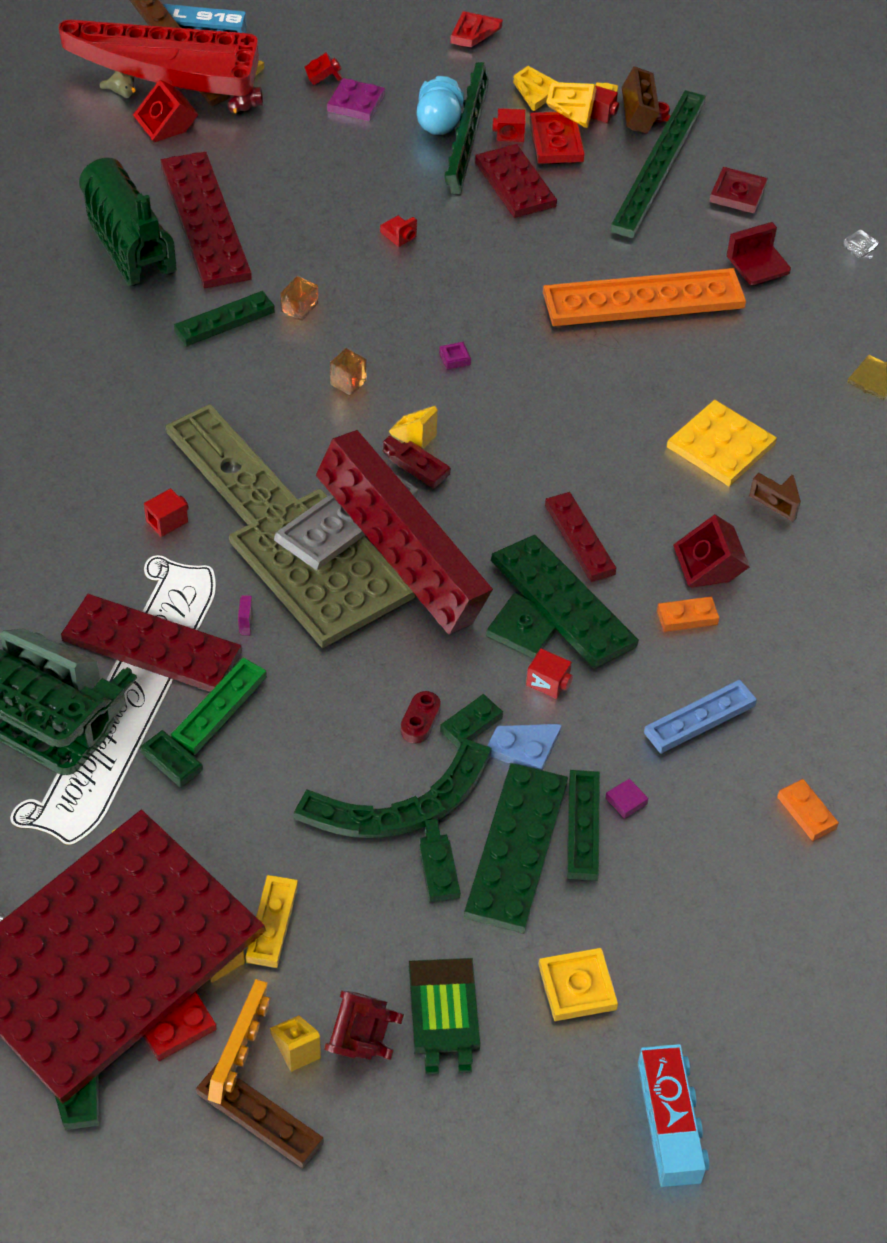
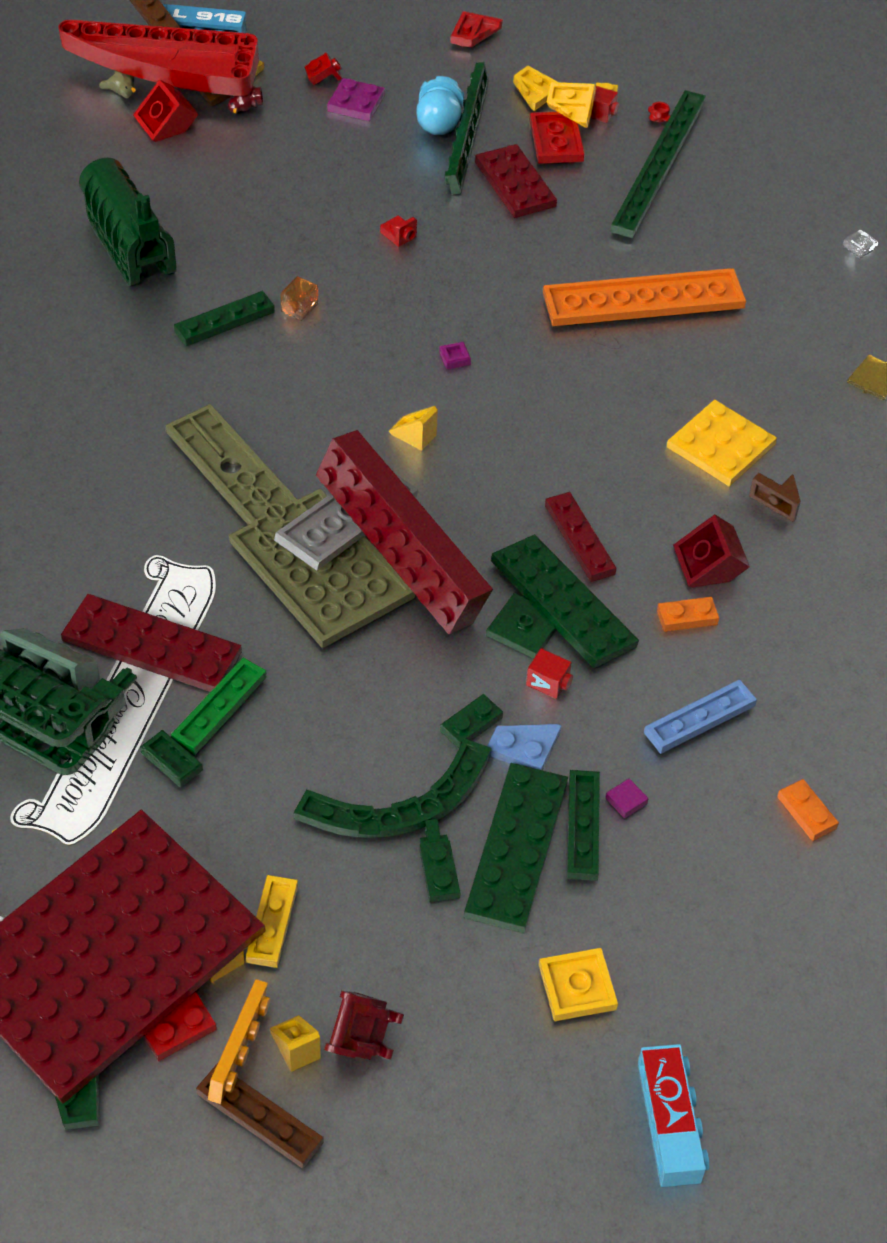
(166, 512): red brick -> none
(205, 220): dark red plate -> none
(245, 615): magenta tile -> none
(348, 371): clear orange brick -> none
(416, 461): dark red hinge -> none
(421, 714): dark red plate -> none
(444, 1011): tile -> none
(510, 125): red brick -> none
(640, 100): reddish brown brick -> none
(738, 190): dark red plate -> none
(755, 255): dark red bracket -> none

